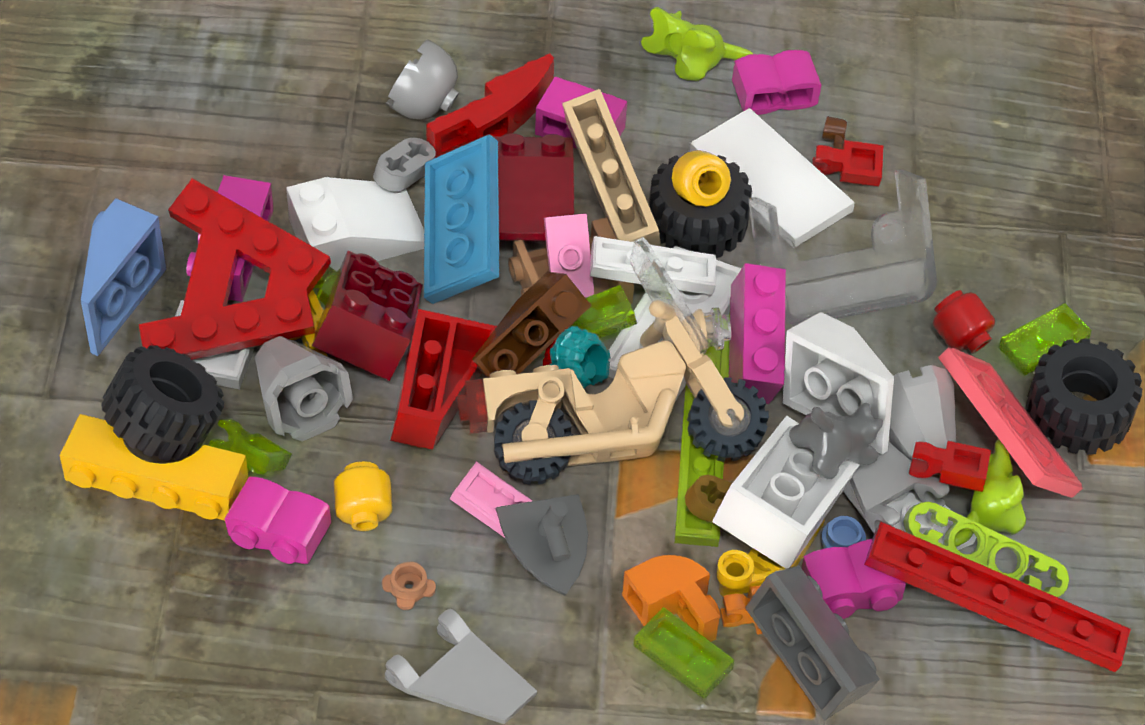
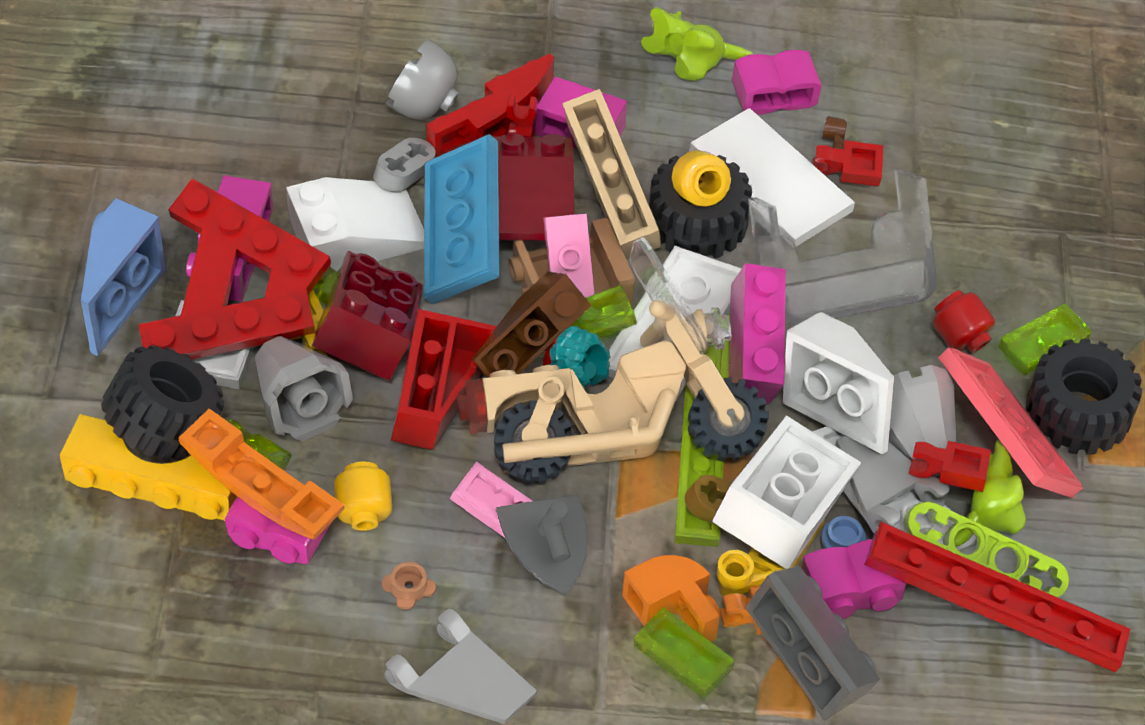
(258, 480): none -> orange slope
(522, 117): none -> red plate
(687, 269): white tile -> none
(837, 438): dark grey animal -> none

